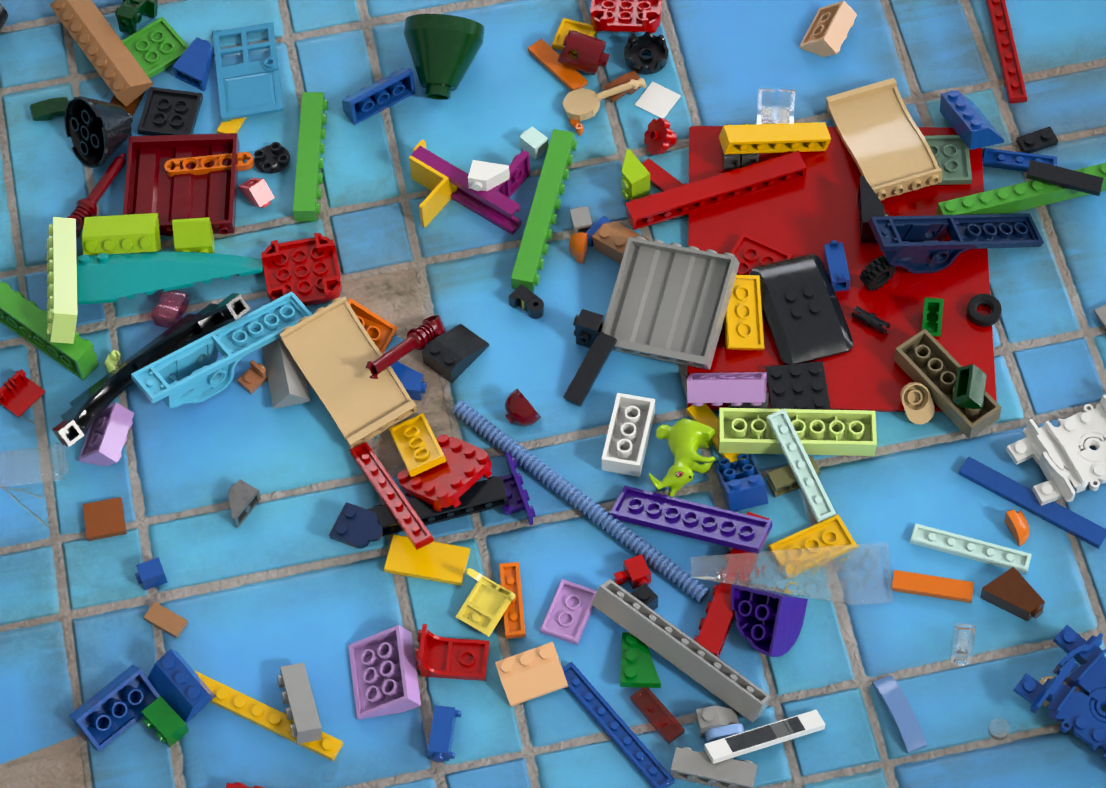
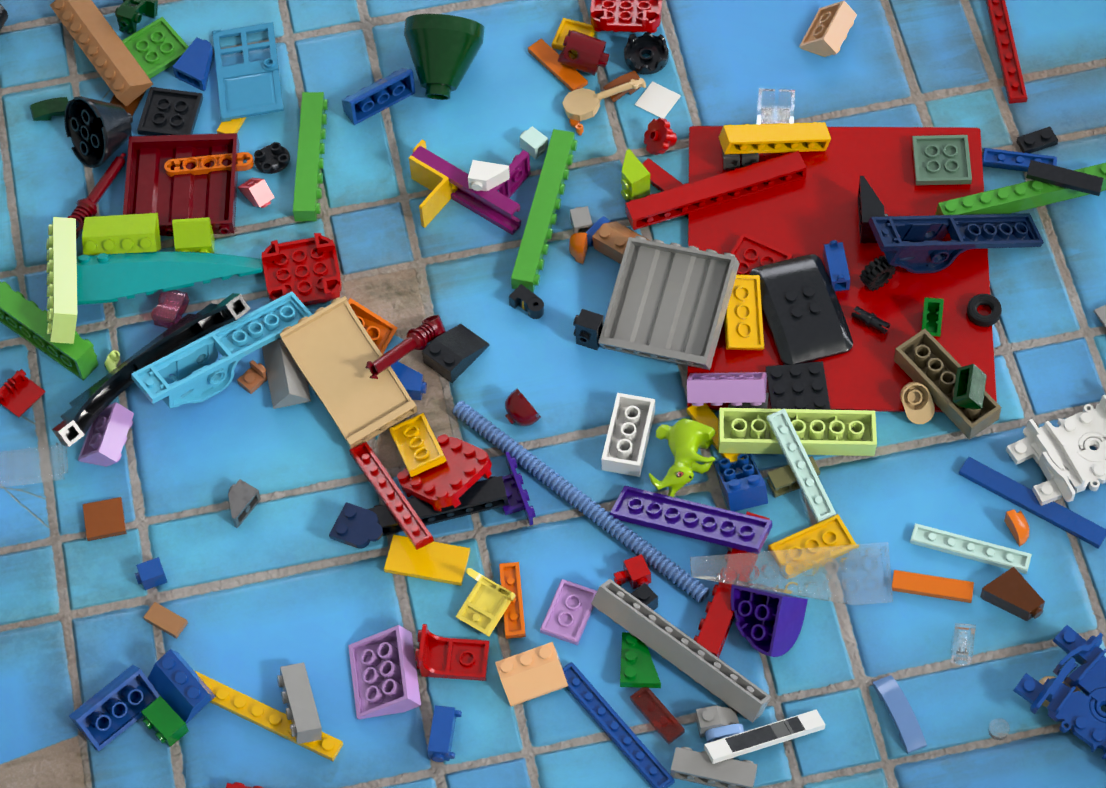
(590, 368): black tile -> none
(883, 139): tan panel -> none
(968, 121): blue slope -> none

